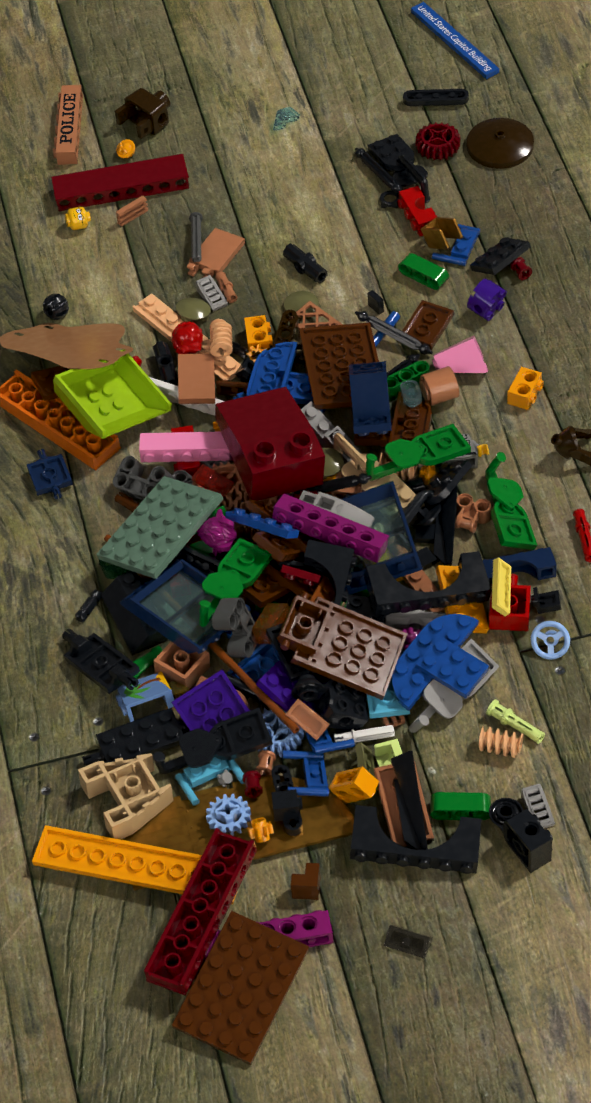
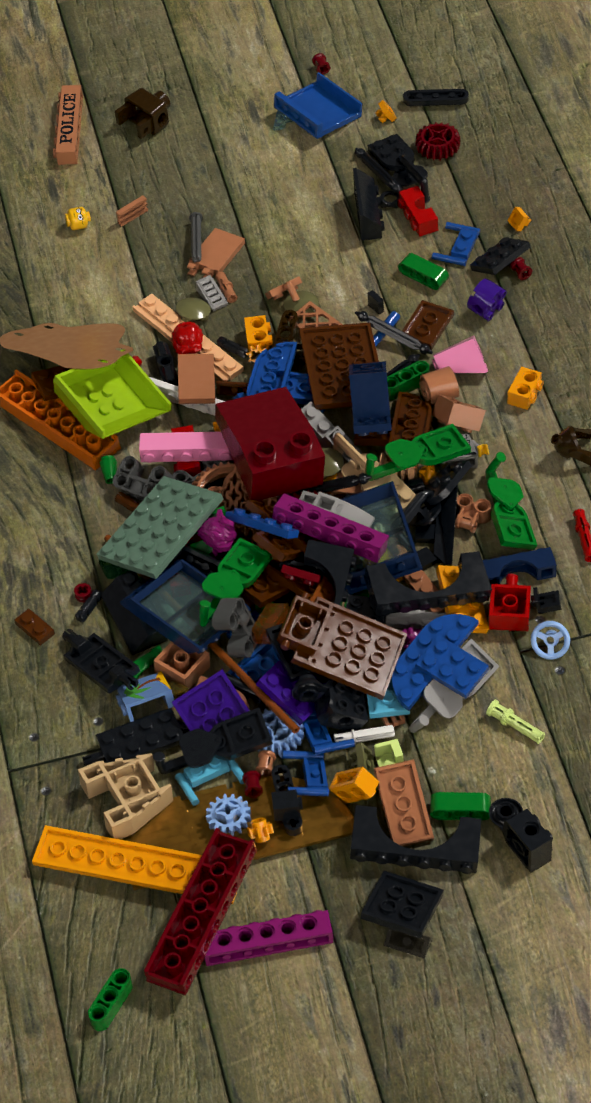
(34, 627): none -> reddish brown plate
(49, 474): dark blue plate -> none
(55, 306): black piece -> none
(83, 587): none -> dark red bush
(106, 1008): none -> green beam
(108, 467): none -> green cone
(120, 179): dark red tile -> none
(125, 149): light orange hat -> none
(212, 480): clear red plate -> none
(220, 338): light nougat piece -> none
(225, 778): light grey piece -> none
(240, 987): reddish brown plate -> none
(245, 370): black bracket -> none
(291, 286): none -> nougat plate
(305, 263): black piece -> none
(307, 719): nougat tile -> none
(308, 884): reddish brown piece -> none
(319, 61): none -> dark red bush
(319, 107): none -> blue panel
(367, 206): none -> black slope
(385, 112): none -> light orange tile
(402, 904): none -> black plate
(409, 801): black wedge -> none
(411, 393): clear light blue plate -> none
(438, 230): pearl gold piece -> none
(455, 40): blue tile -> none
(464, 415): none -> nougat brick
(500, 143): dark brown dish -> none
(500, 742): light nougat piece -> none
(501, 586): light yellow plate -> none
(518, 219): none -> light orange tile
(535, 794): light grey slope -> none

